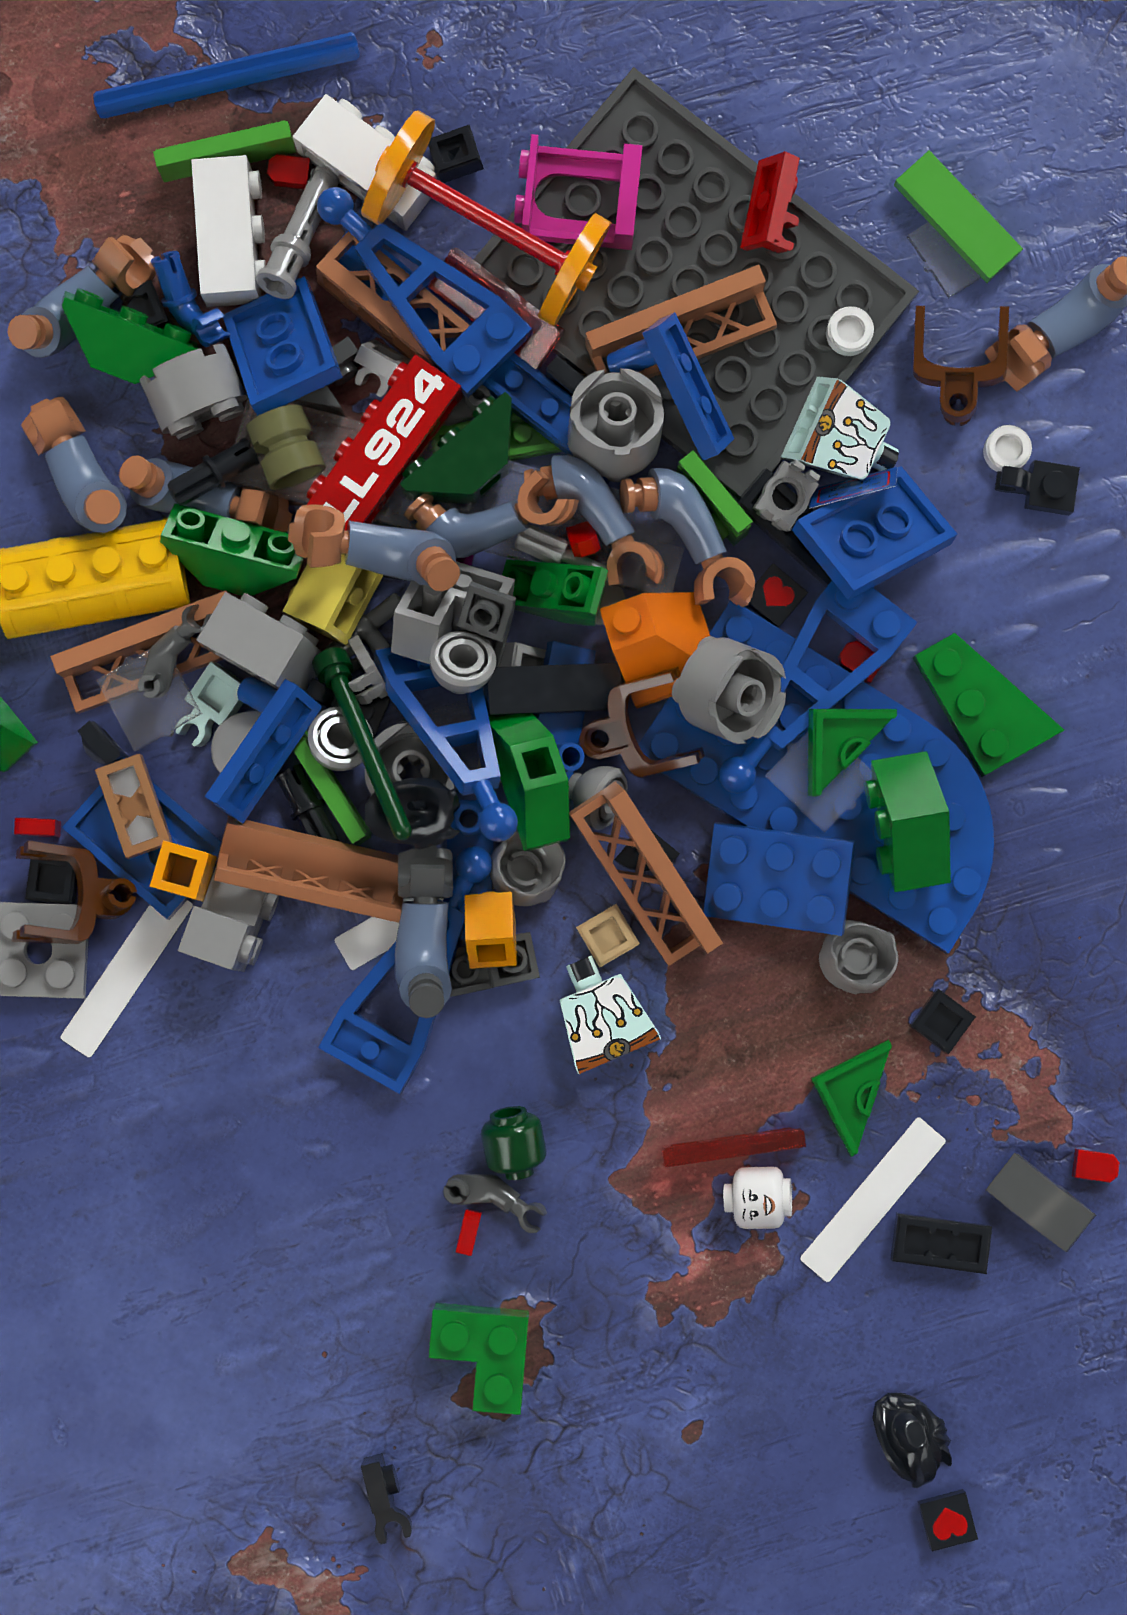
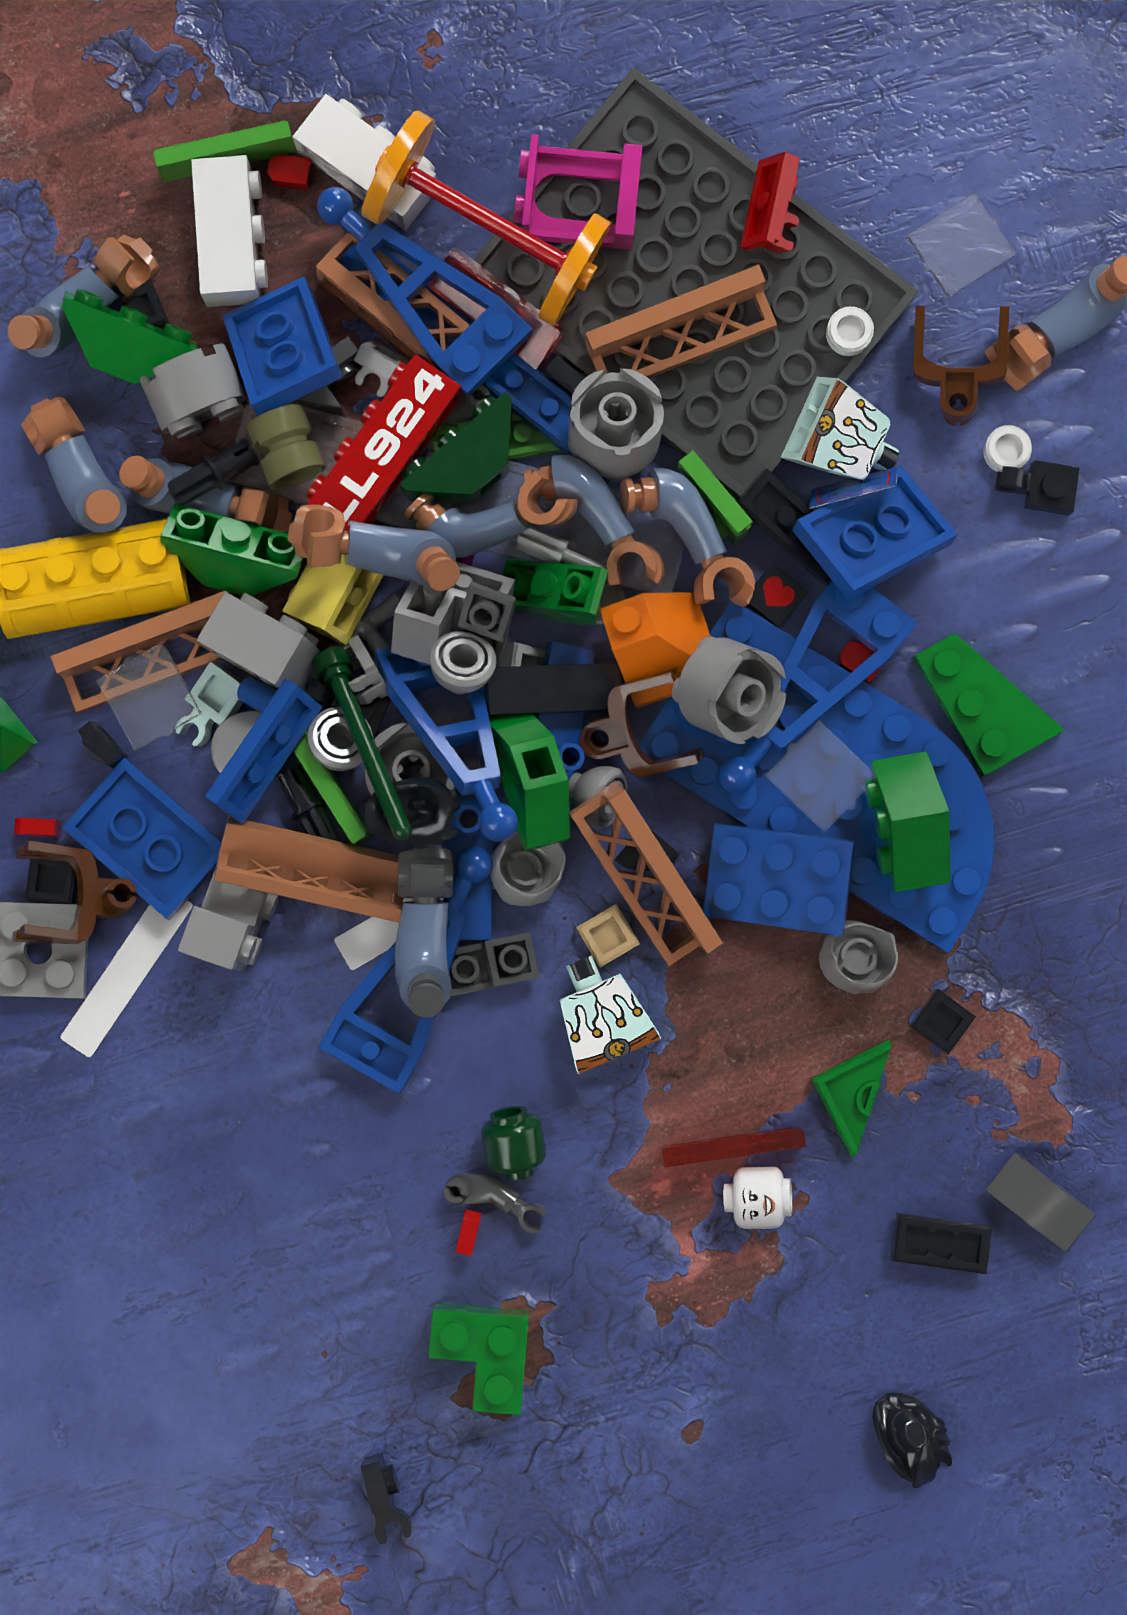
(133, 806): medium nougat piece -> none
(163, 655): dark grey arm -> none
(181, 301): blue piece -> none
(183, 871): light orange brick -> none
(226, 75): blue axle -> none
(292, 248): light grey pin -> none
(455, 154): black tile -> none
(490, 930): light orange brick -> none
(583, 539): red piece -> none
(671, 351): blue piece -> none
(803, 483): light grey piece -> none
(838, 739): green tile -> none
(873, 1199): white sticker -> none
(947, 1520): black tile -> none
(958, 216): bright green tile -> none
(1095, 1165): red piece -> none

